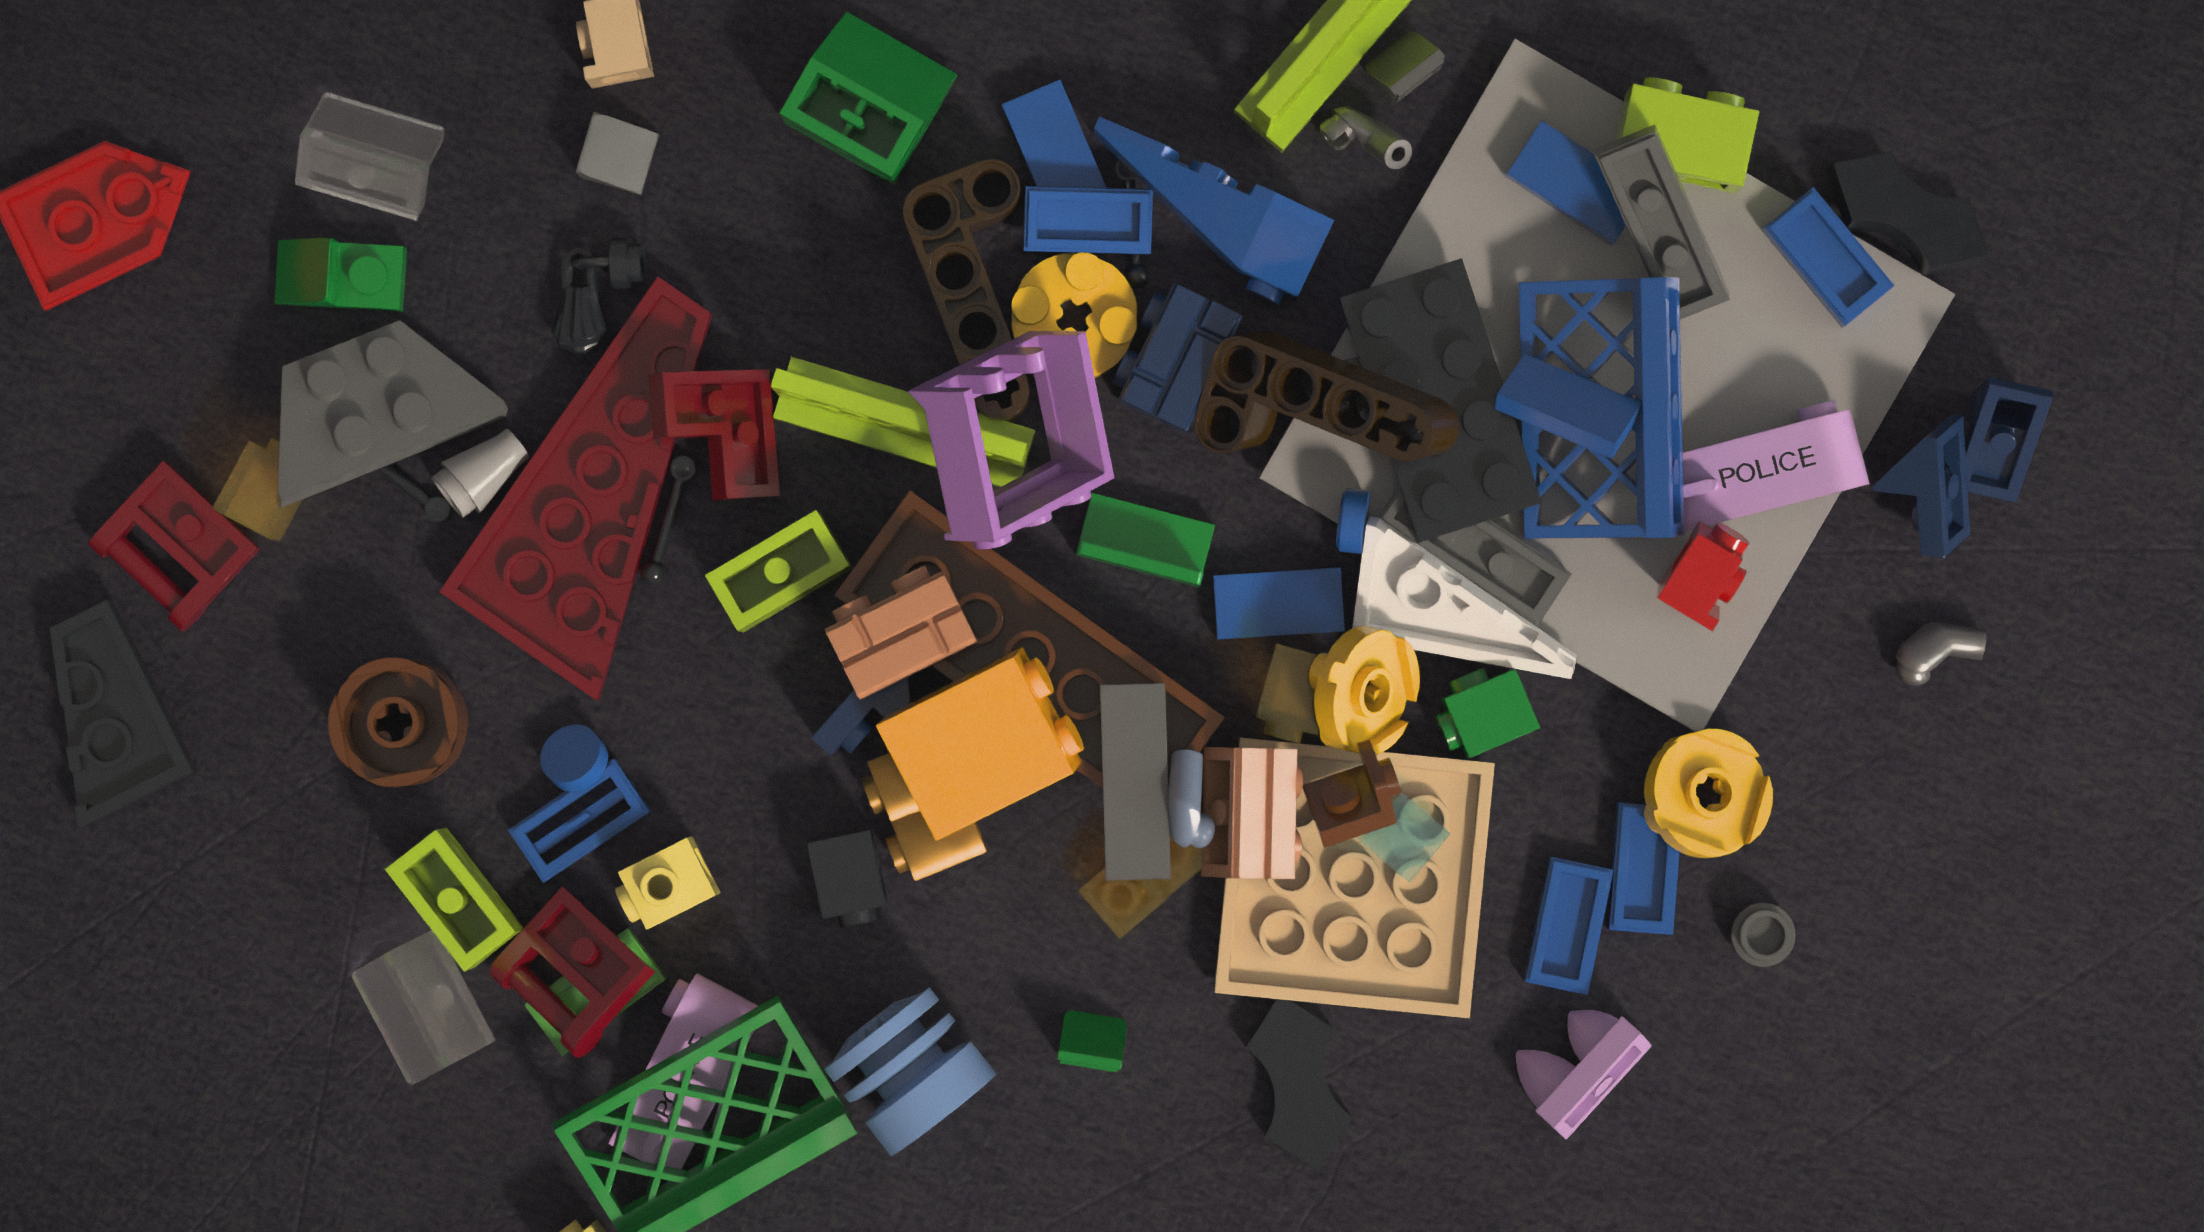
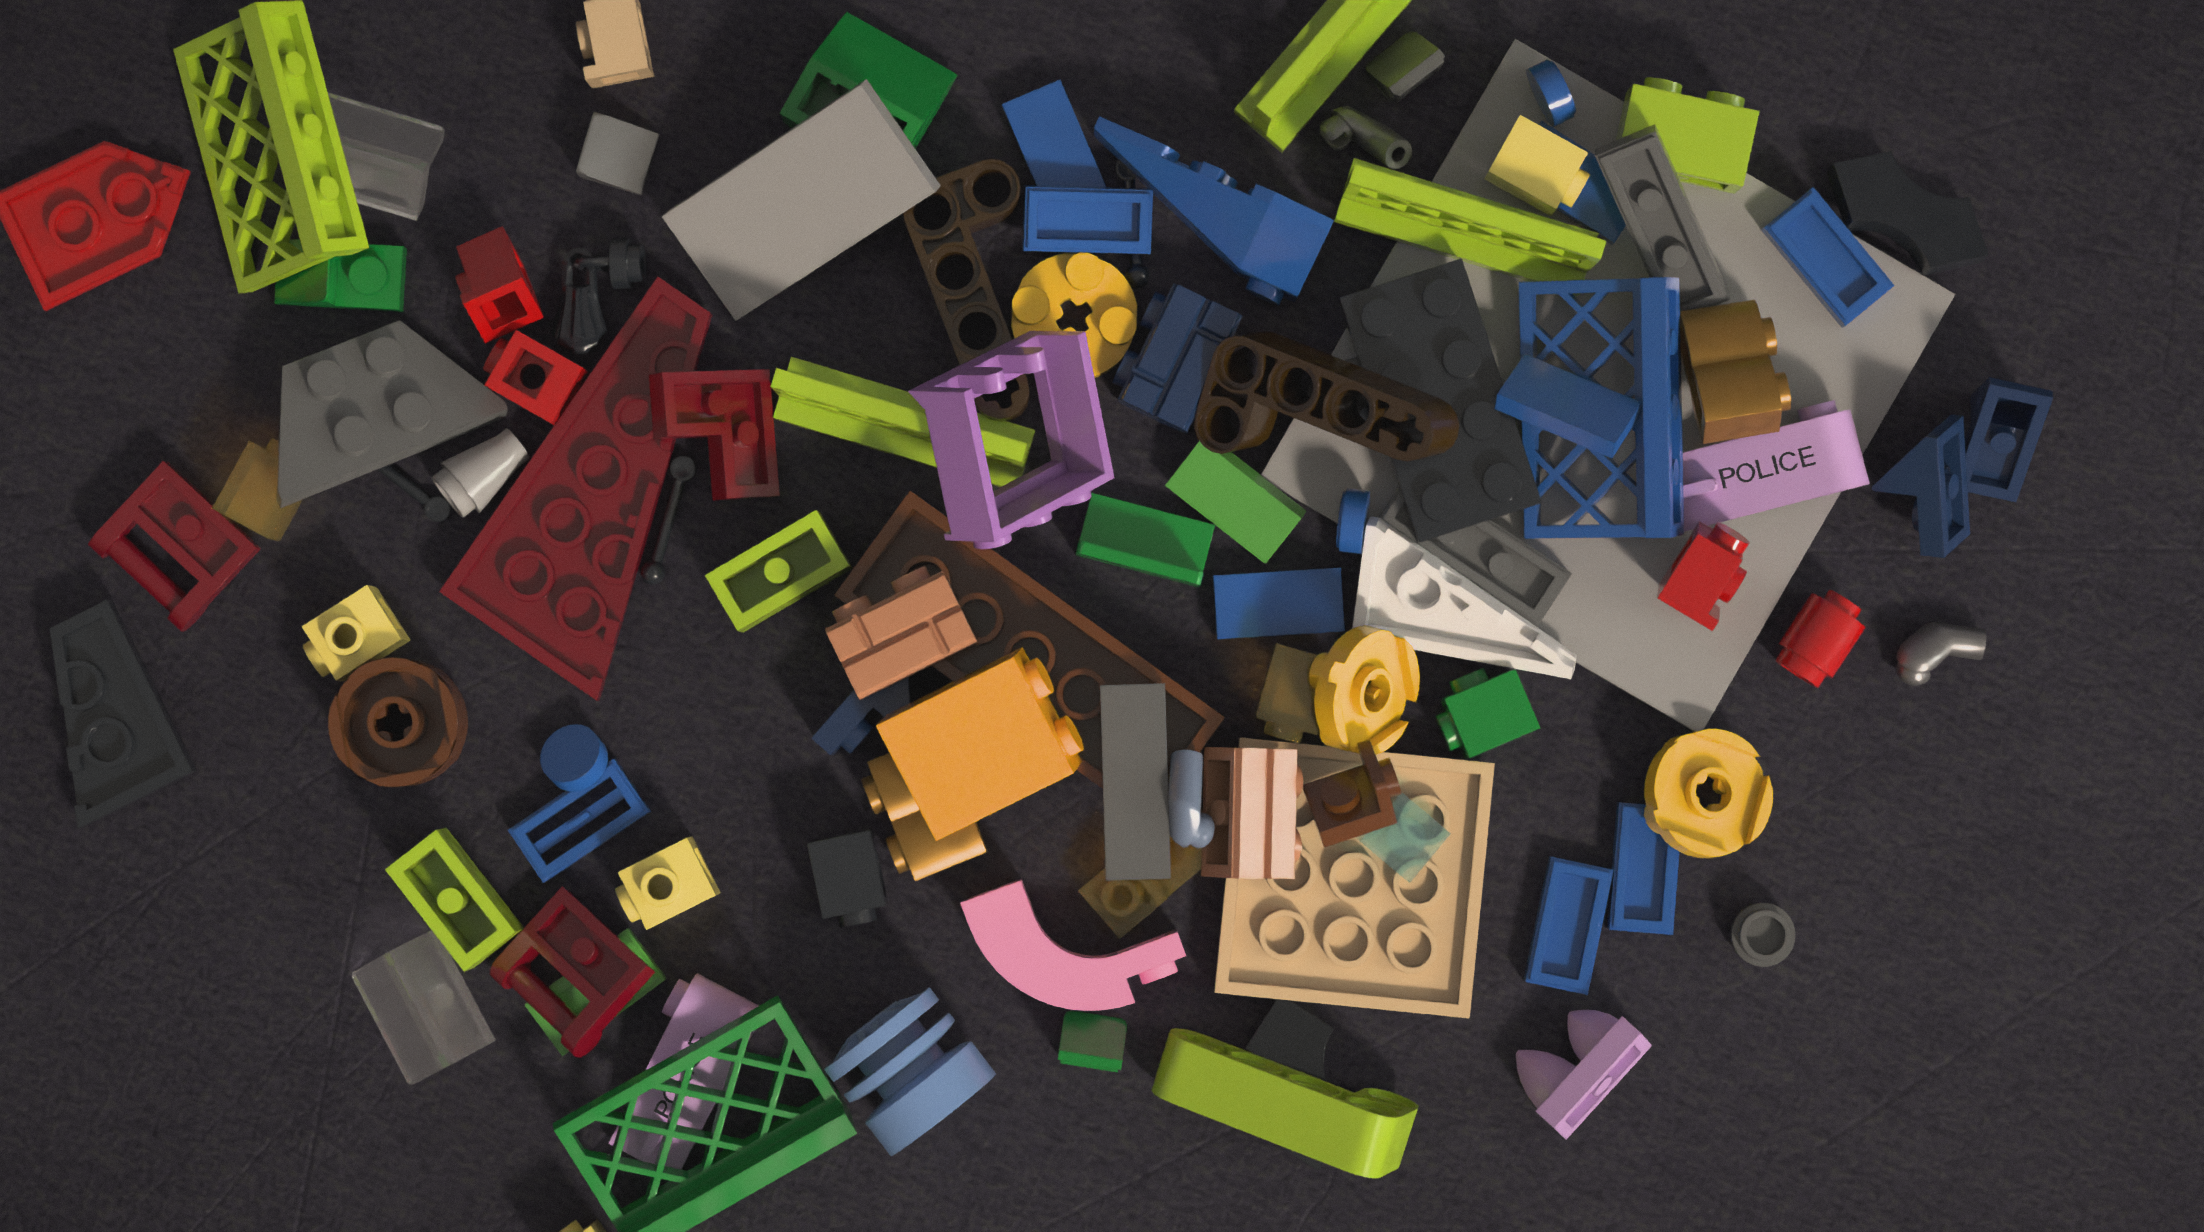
(299, 137): none -> lime fence
(353, 634): none -> light yellow brick
(496, 285): none -> red brick
(510, 361): none -> red brick
(801, 200): none -> light grey tile
(1041, 968): none -> bright pink arch
(1236, 500): none -> bright green tile
(1339, 1127): none -> lime beam
(1465, 226): none -> lime fence
(1539, 167): none -> light yellow brick
(1551, 92): none -> blue tile
(1731, 371): none -> pearl gold brick
(1820, 637): none -> red brick

